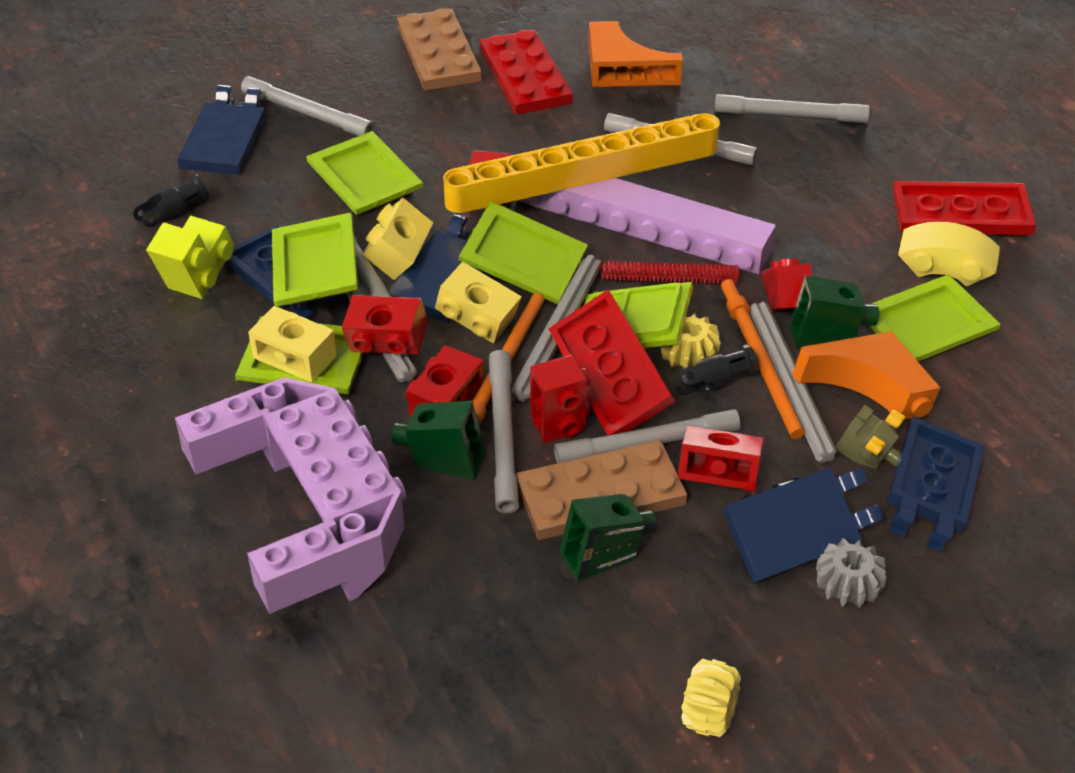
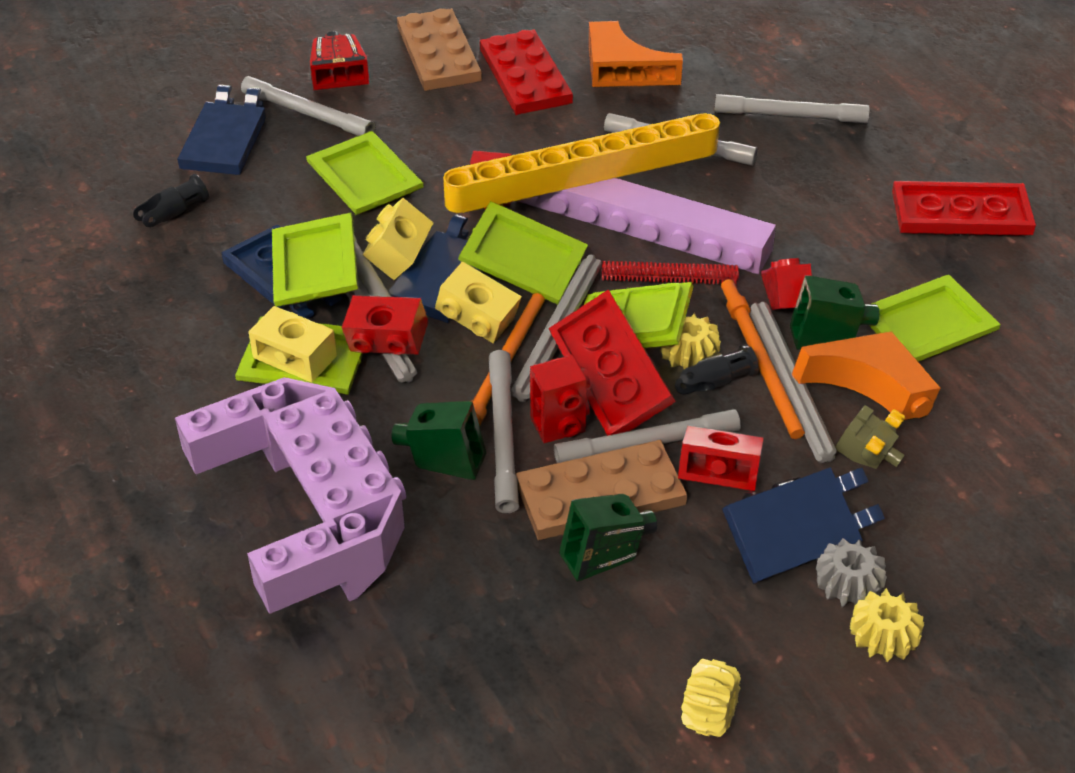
(191, 255): neon yellow brick -> none
(338, 62): none -> red torso
(447, 378): red brick -> none
(886, 625): none -> light yellow gear
(934, 481): dark blue tile -> none
(949, 250): light yellow brick -> none

